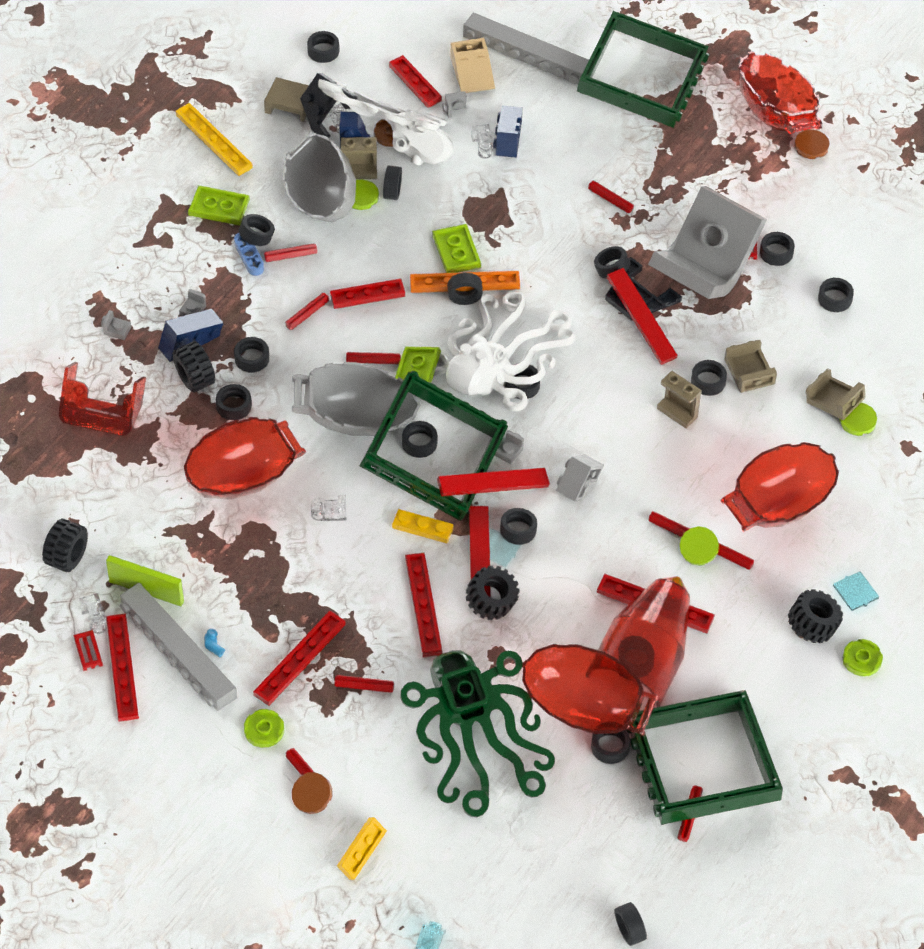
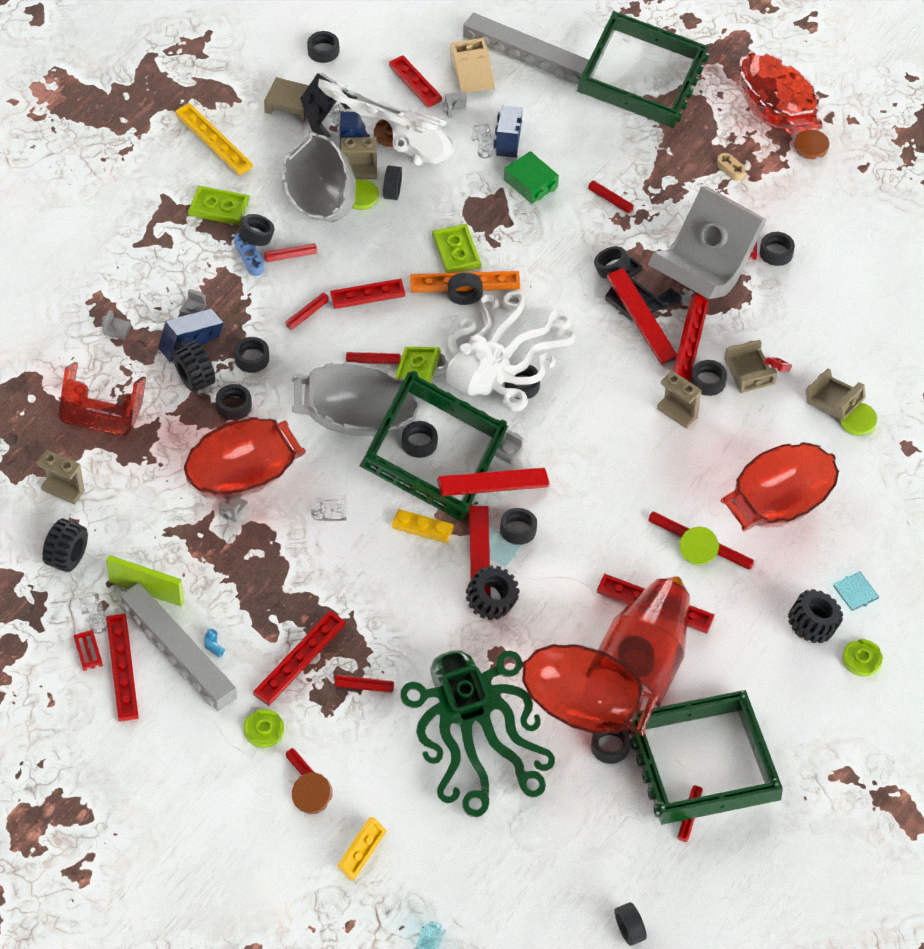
(63, 477): none -> dark tan panel
(233, 508): none -> light grey bracket
(423, 604): red tile -> none
(531, 177): none -> green brick
(579, 473): light grey brick -> none
(691, 336): none -> red plate
(730, 165): none -> tan beam
(778, 363): none -> red tile
(835, 284): black tyre -> none

